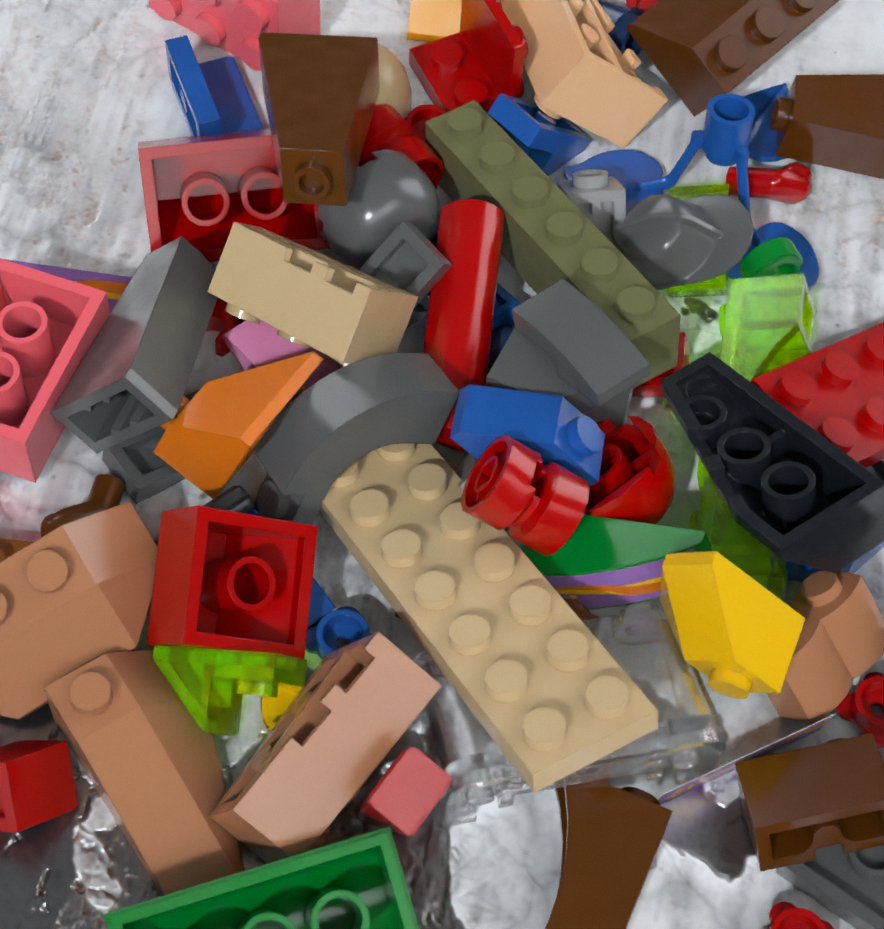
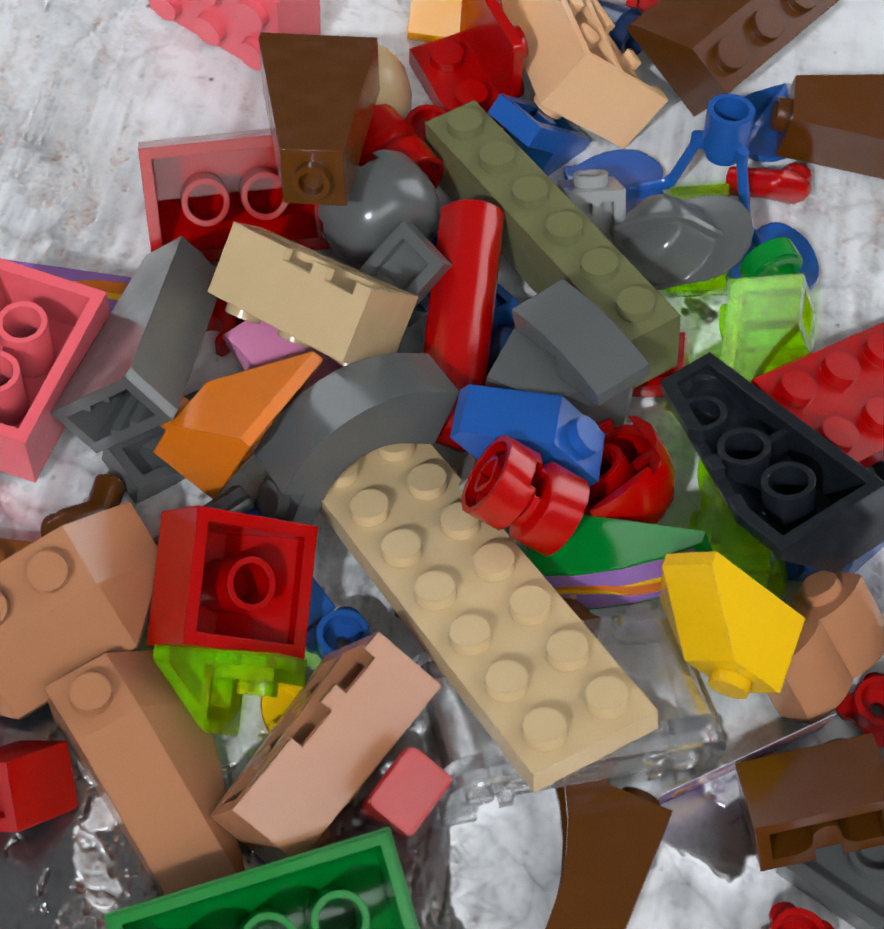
(210, 92): blue panel -> none

